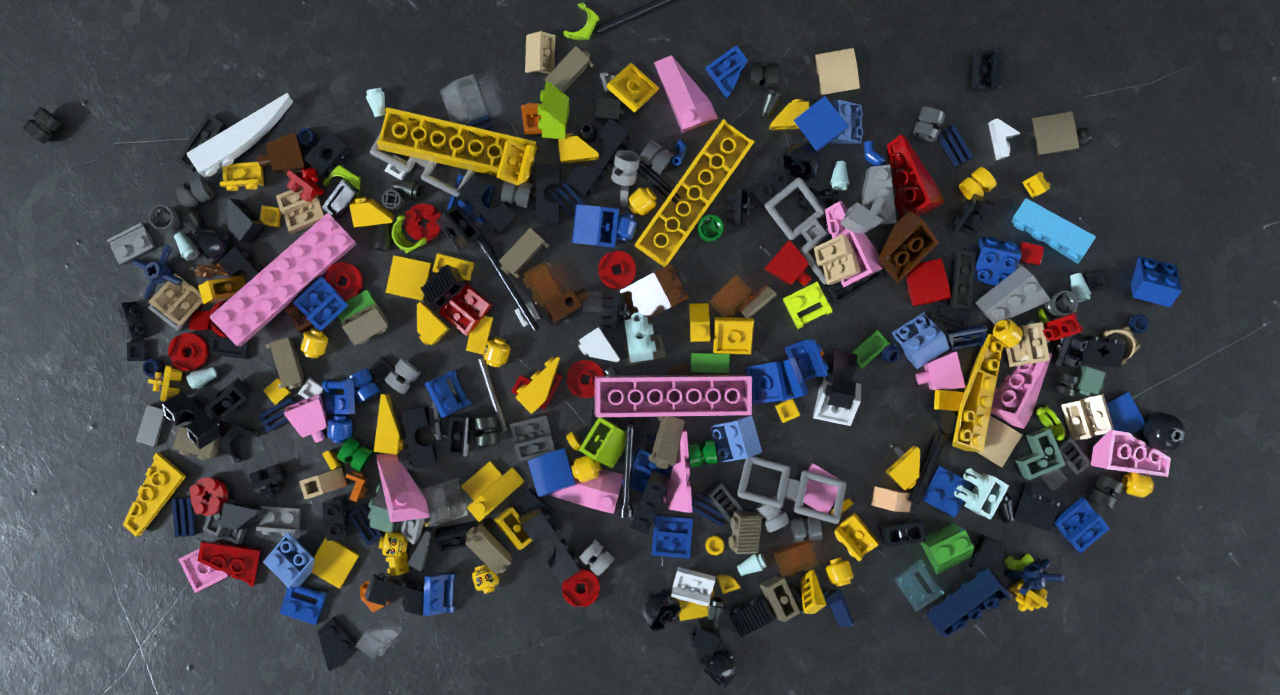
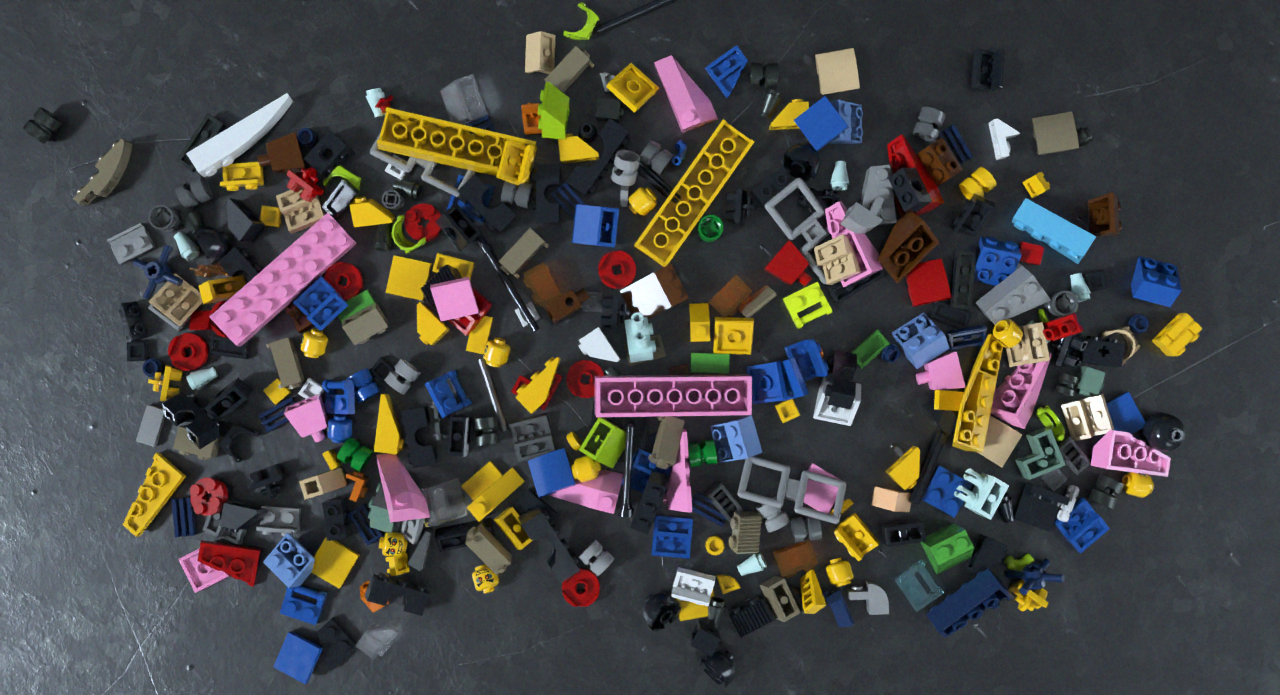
(111, 169): none -> dark tan slope
(298, 657): none -> blue tile
(383, 103): none -> red hand
(435, 594): blue plate -> none
(454, 299): none -> bright pink tile
(626, 227): blue head -> none
(872, 156): blue arm -> none
(875, 597): none -> light grey brick
(910, 189): none -> black brick
(939, 161): none -> reddish brown brick
(1063, 514): none -> white axle
(1104, 216): none -> reddish brown slope
(1177, 335): none -> yellow brick

